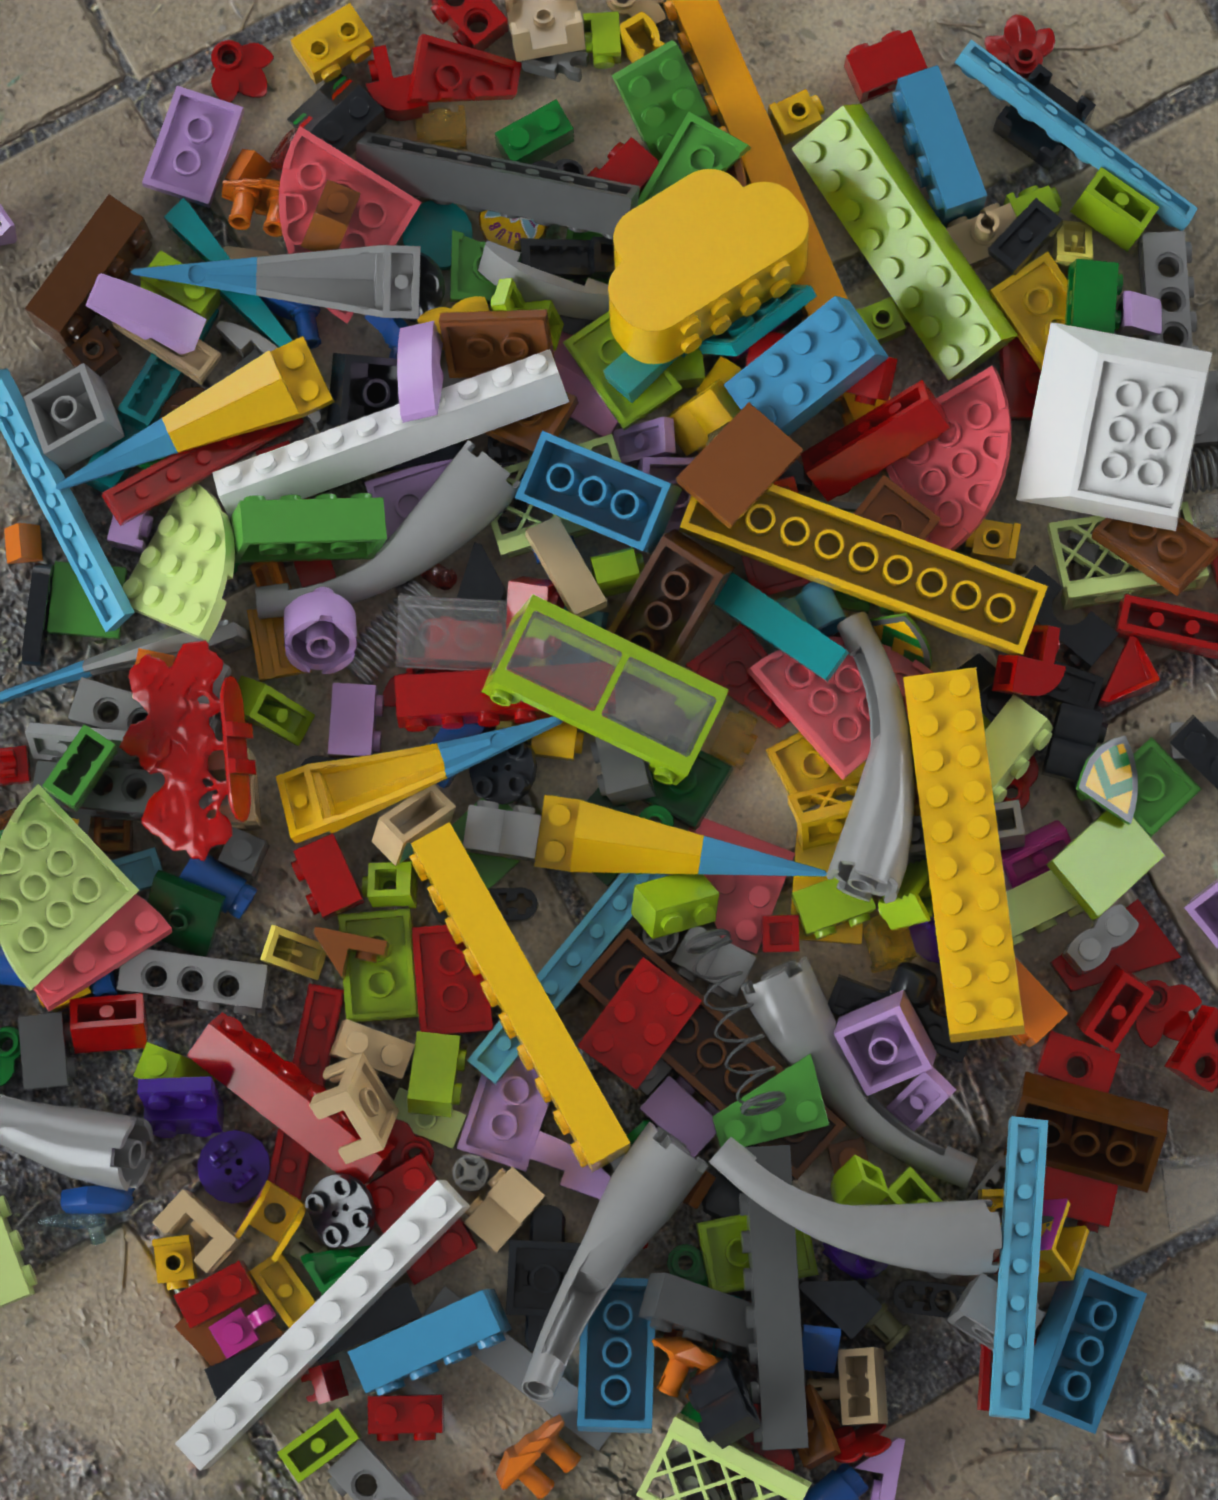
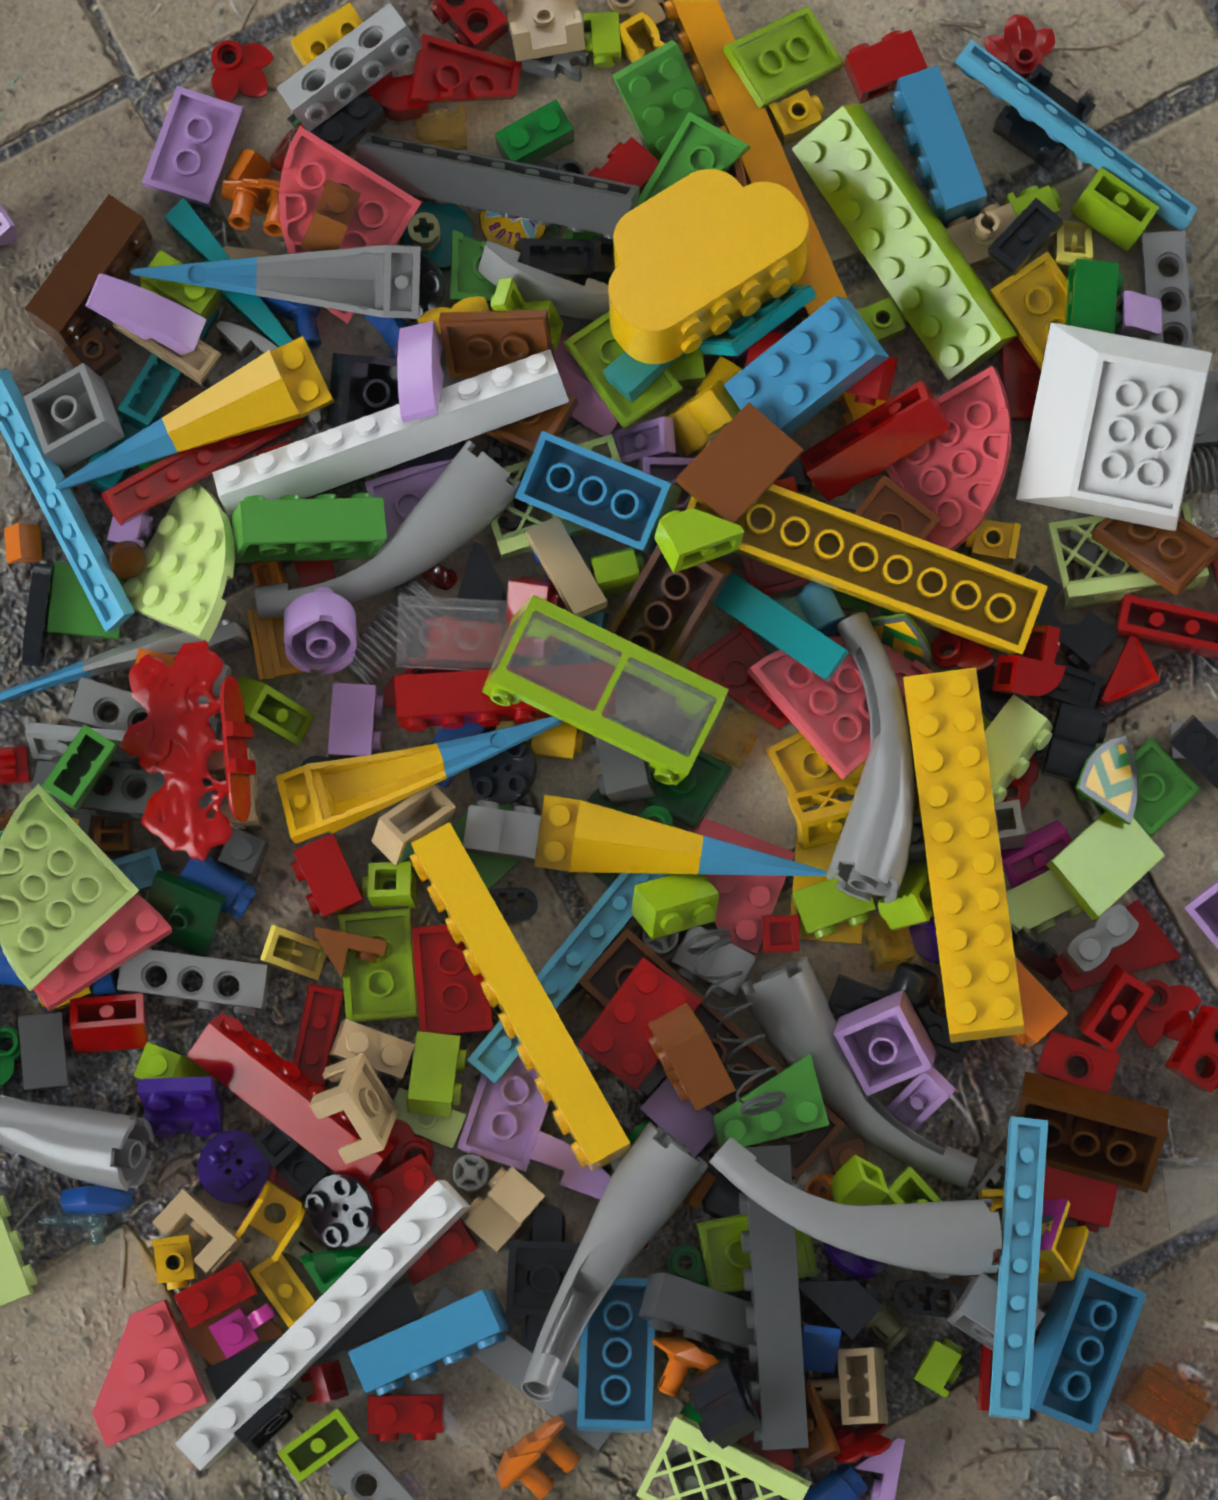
(127, 559): none -> reddish brown tile
(148, 1377): none -> coral plate
(269, 1420): none -> black tile
(290, 1159): none -> black slope
(349, 67): none -> light grey brick
(414, 228): none -> olive bush
(689, 1058): none -> dark orange brick
(695, 538): none -> lime slope
(783, 57): none -> lime tile
(816, 1184): none -> orange plate
(939, 1366): none -> lime brick
(965, 655): none -> red plate
(1035, 954): none -> black plate
(1167, 1402): none -> clear orange brick

